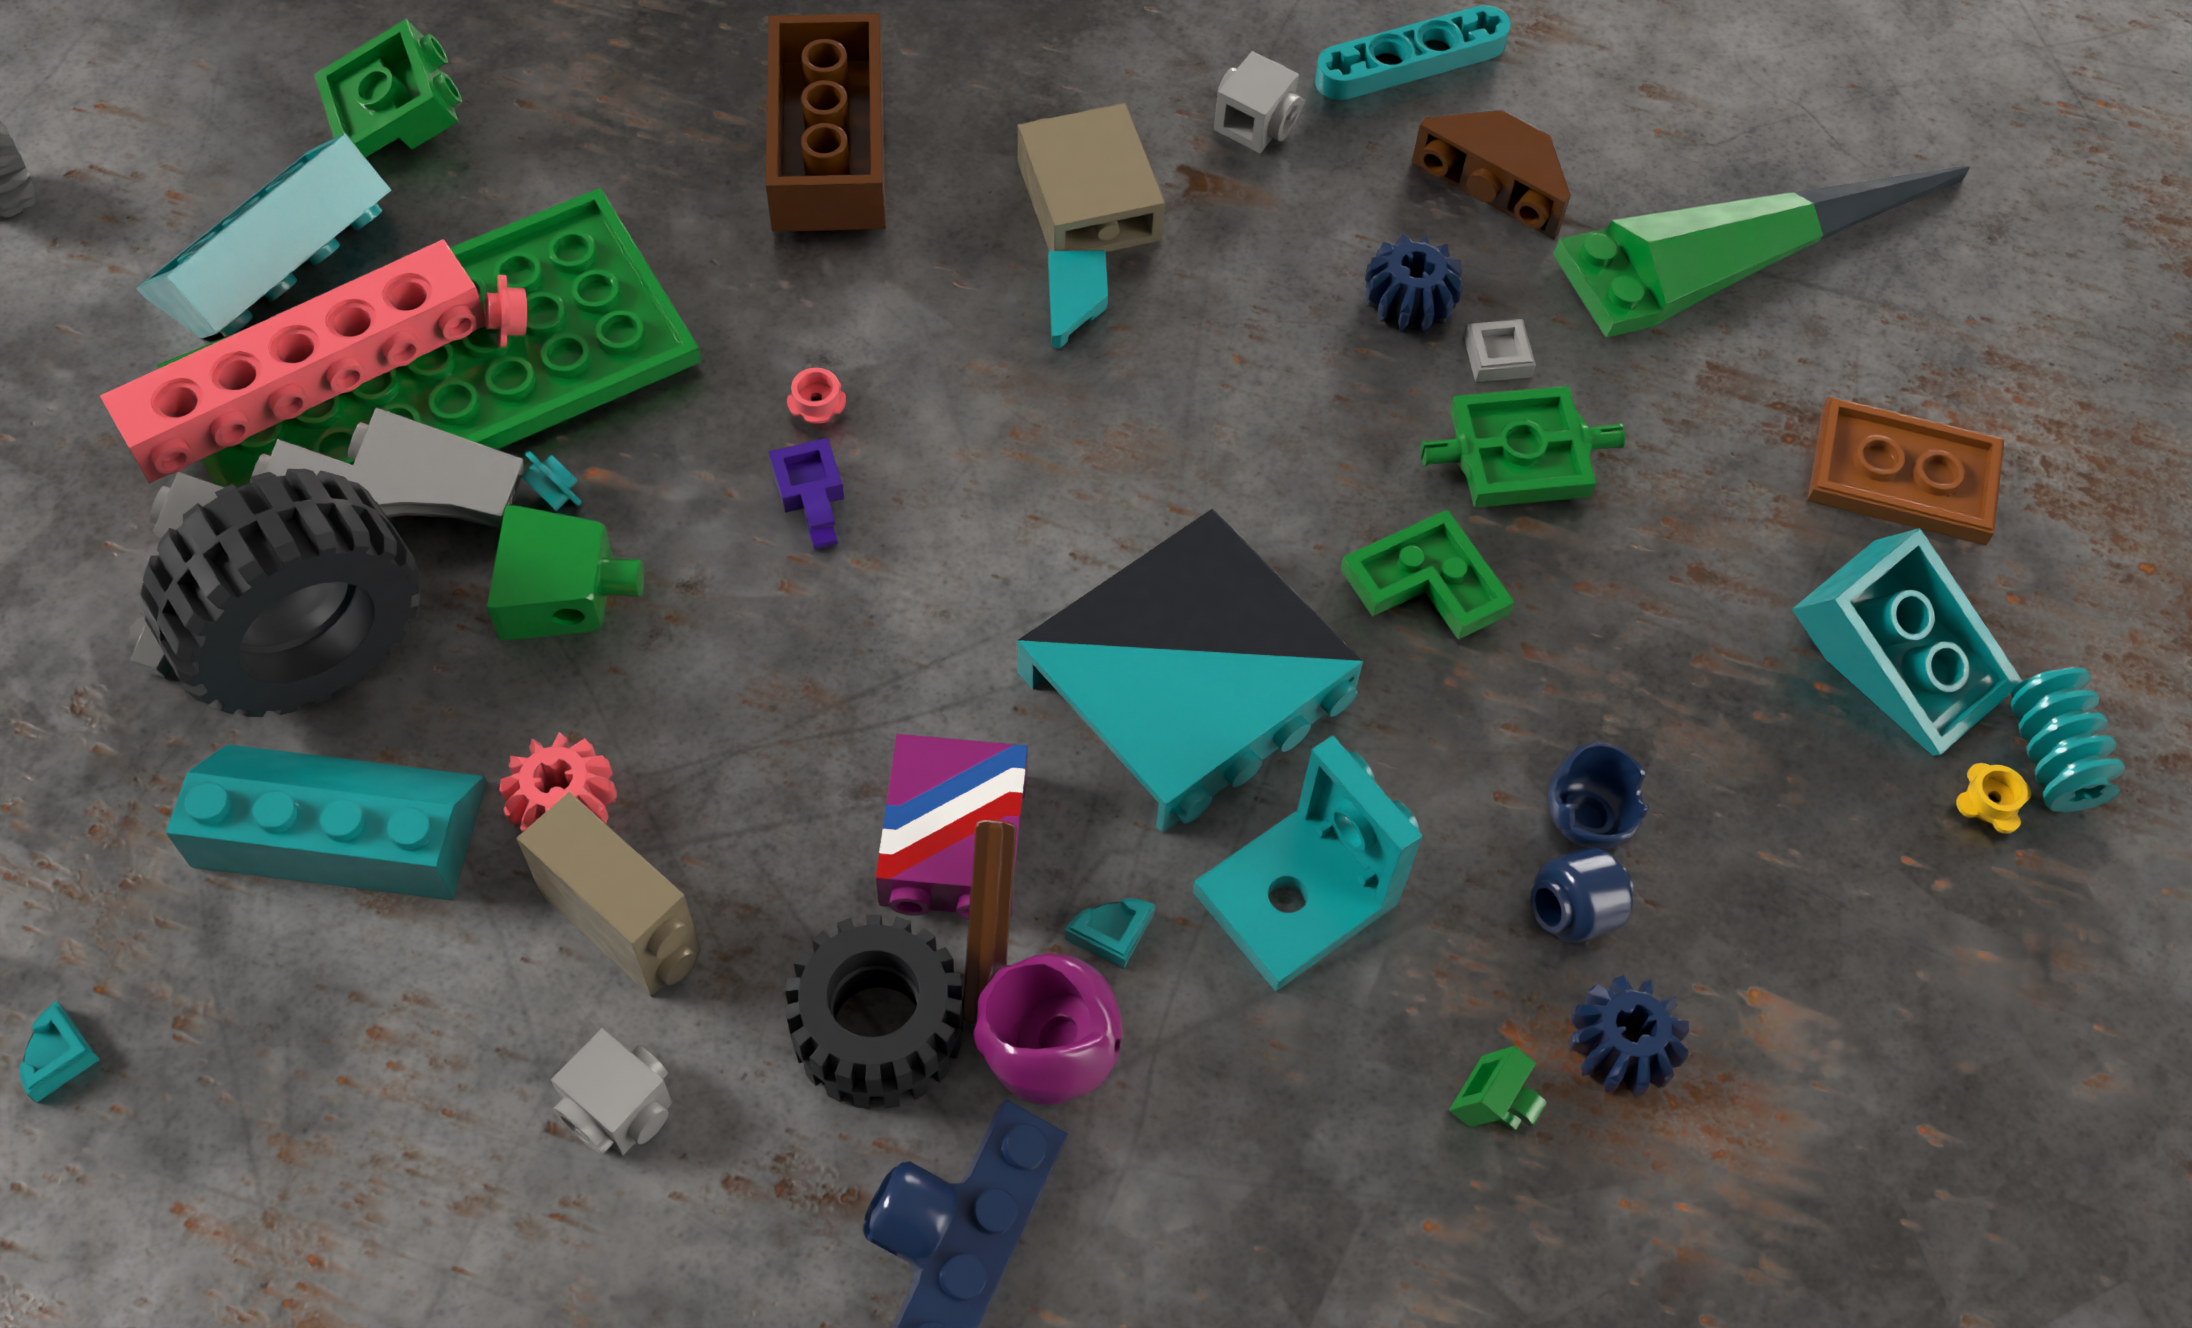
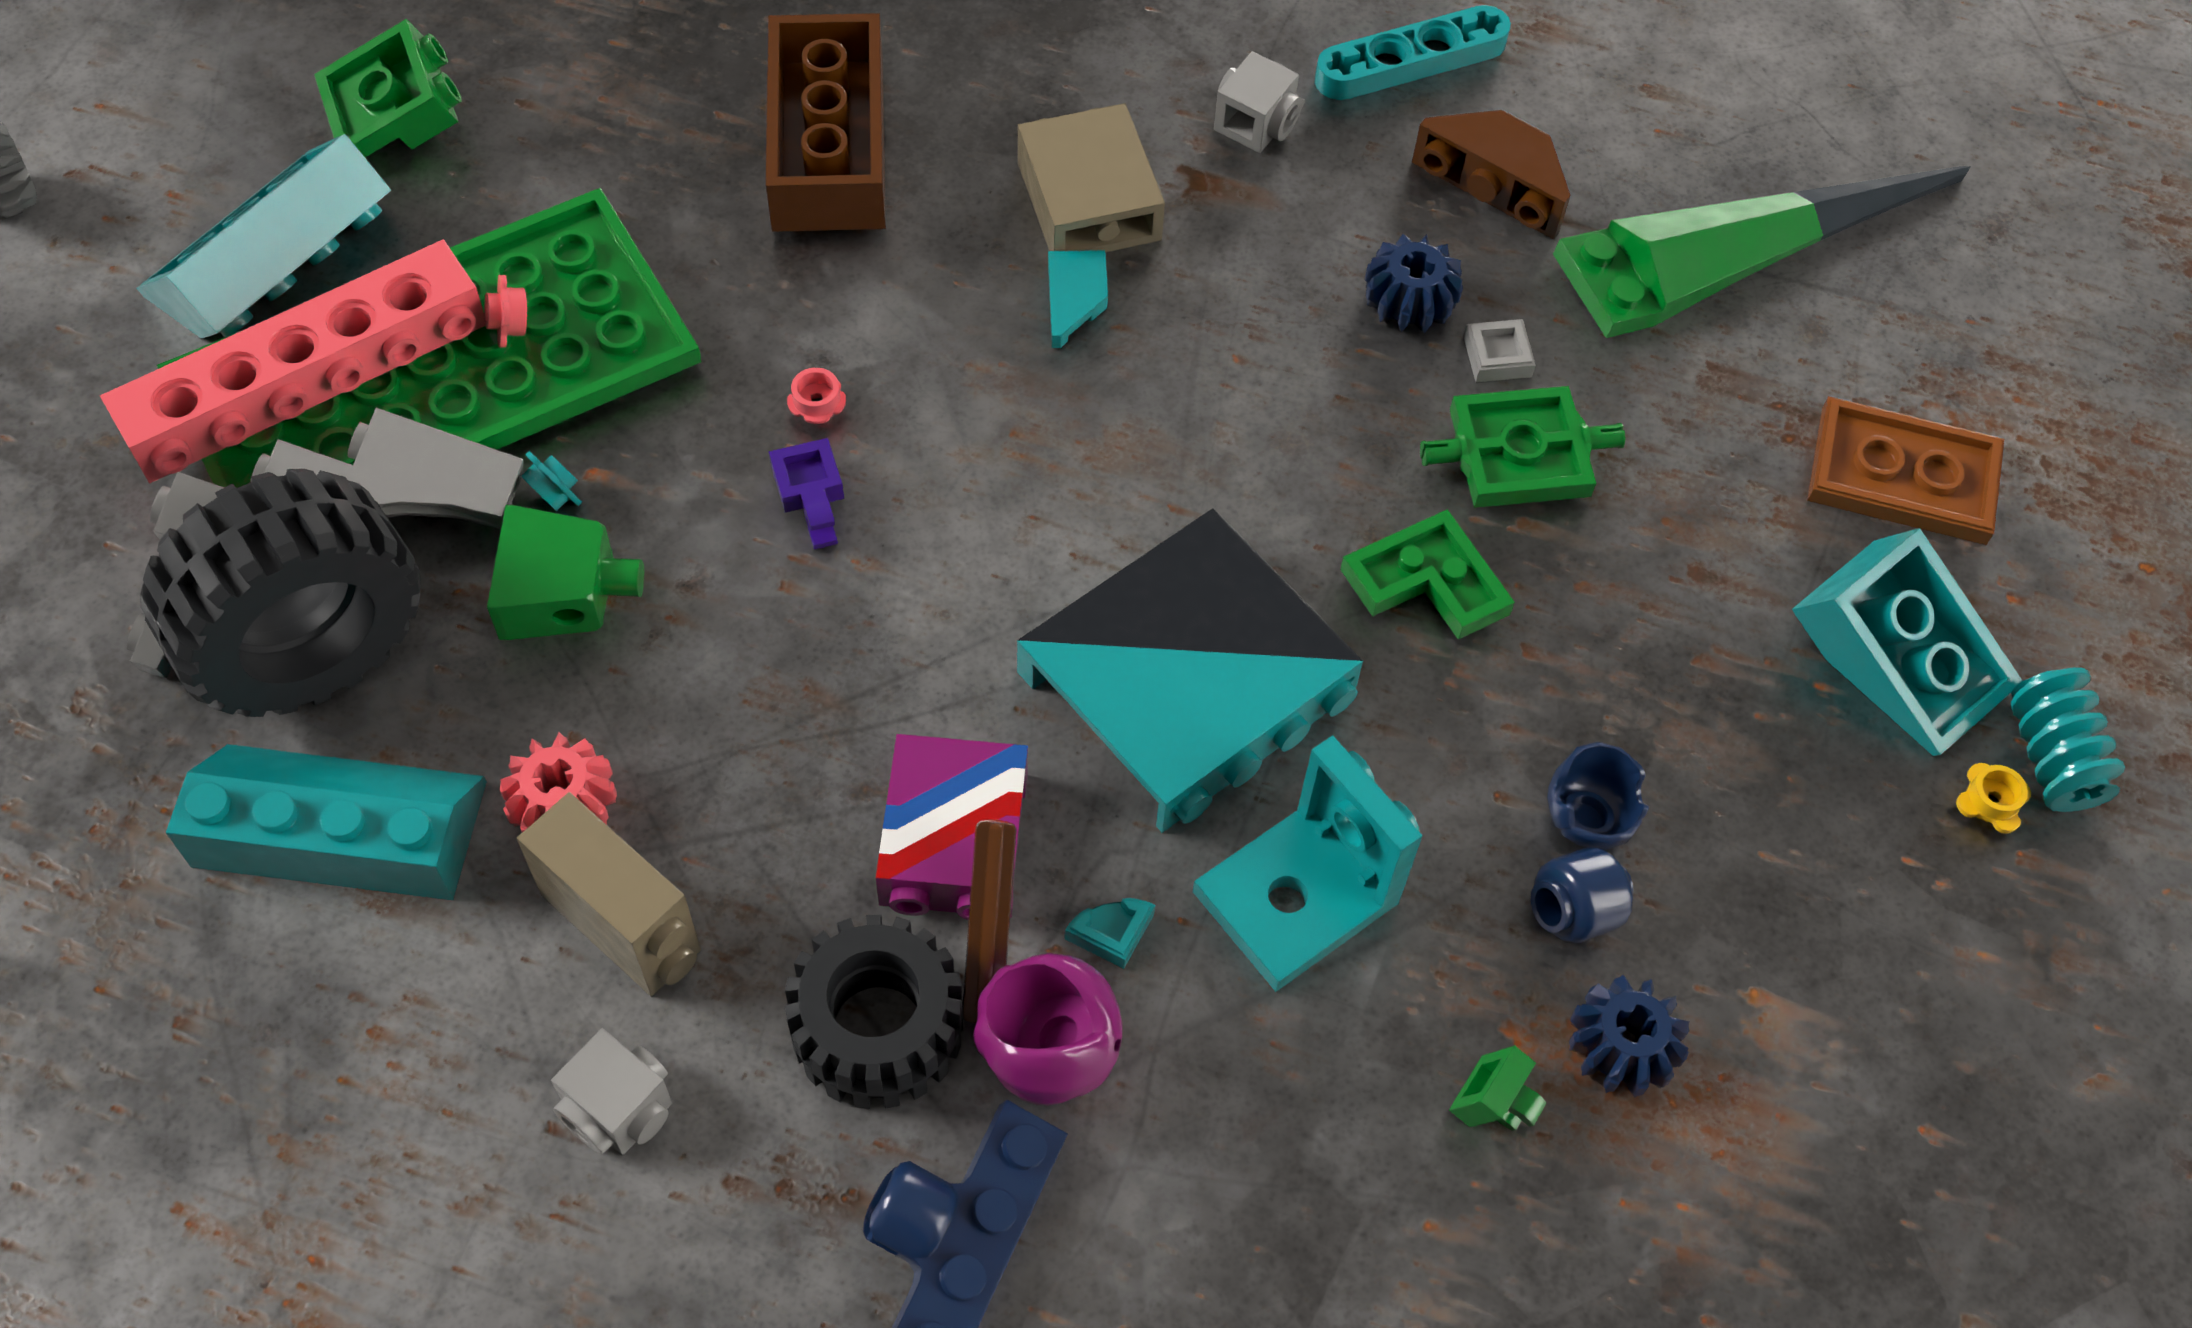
(54, 1053): teal tile -> none

